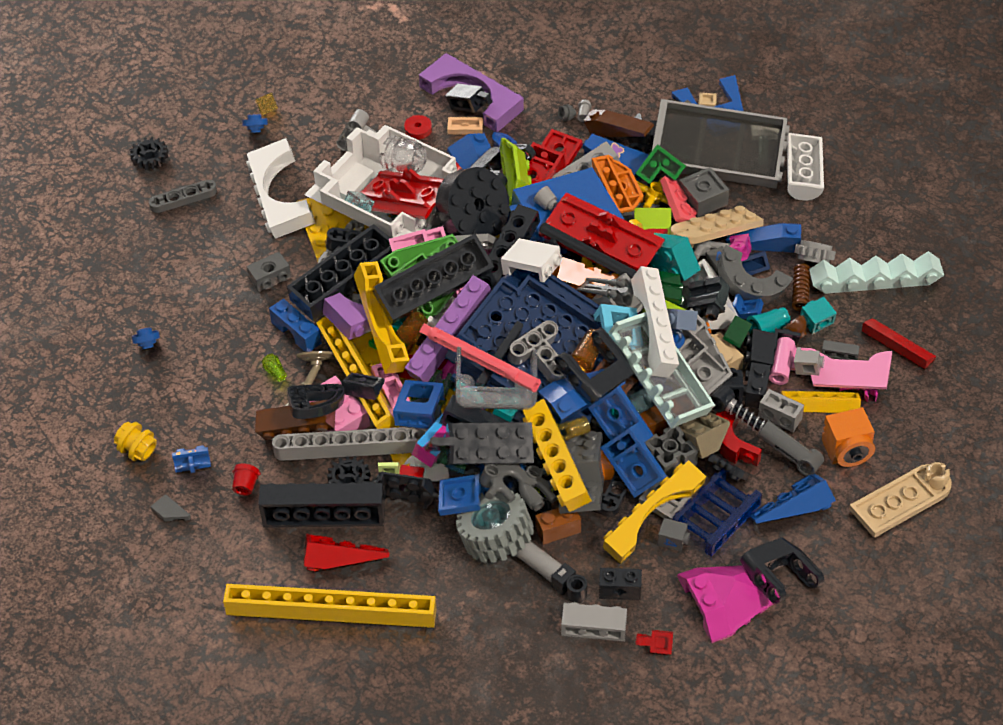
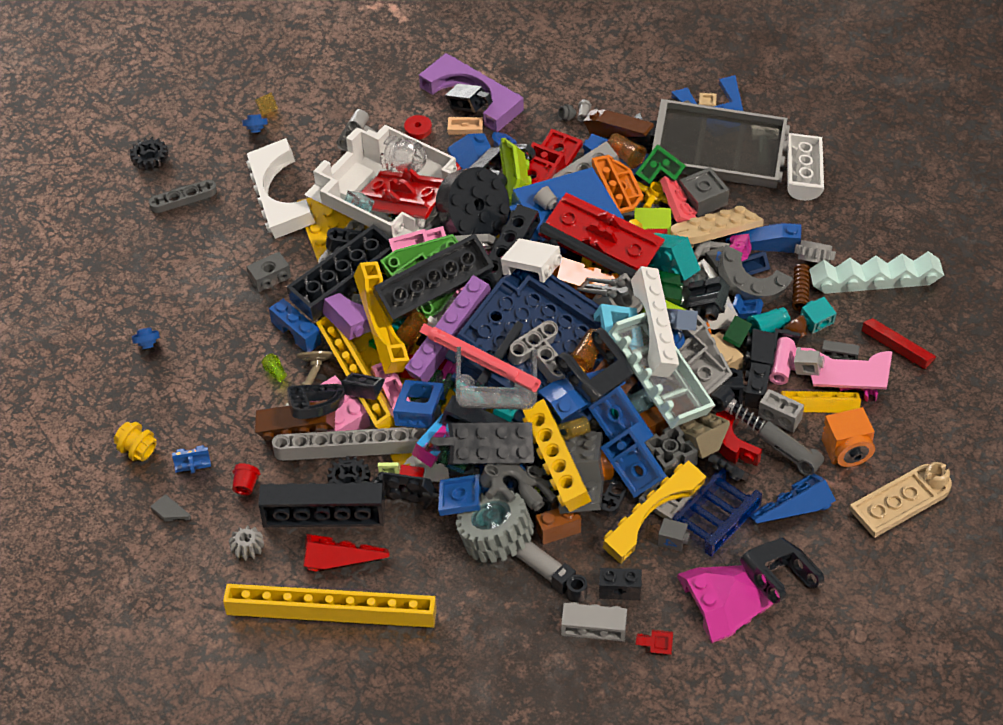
(246, 542): none -> light grey gear
(627, 150): none -> clear orange plant

